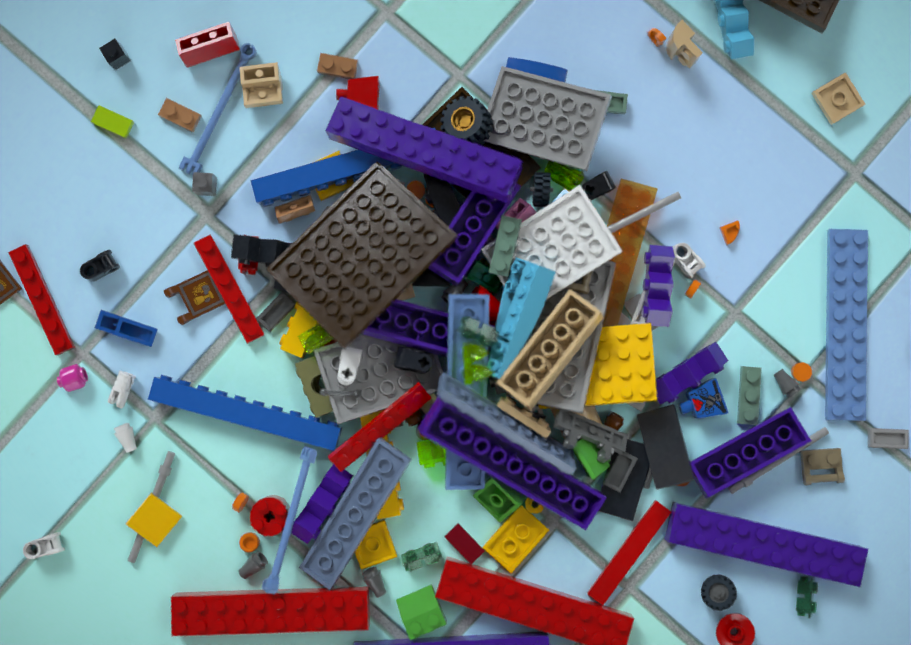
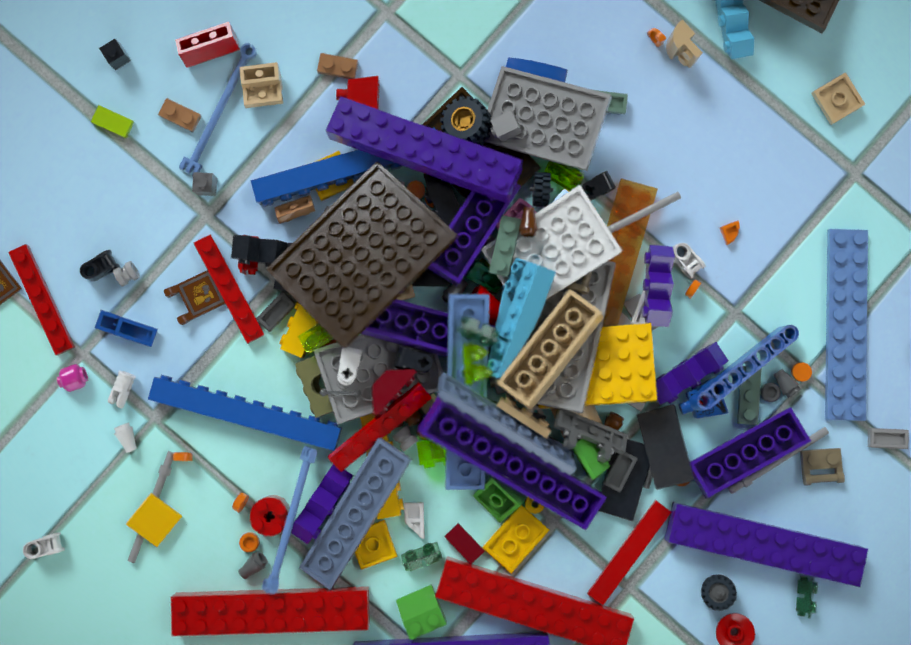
(126, 273): none -> light grey wheel
(182, 456): none -> orange tile
(374, 581): dark grey cone -> none
(388, 388): none -> dark red slope
(405, 438): none -> light grey wheel
(415, 517): none -> white tile
(505, 126): none -> light grey brick
(528, 223): none -> reddish brown cone
(736, 370): none -> blue beam
(770, 392): none -> dark grey tile

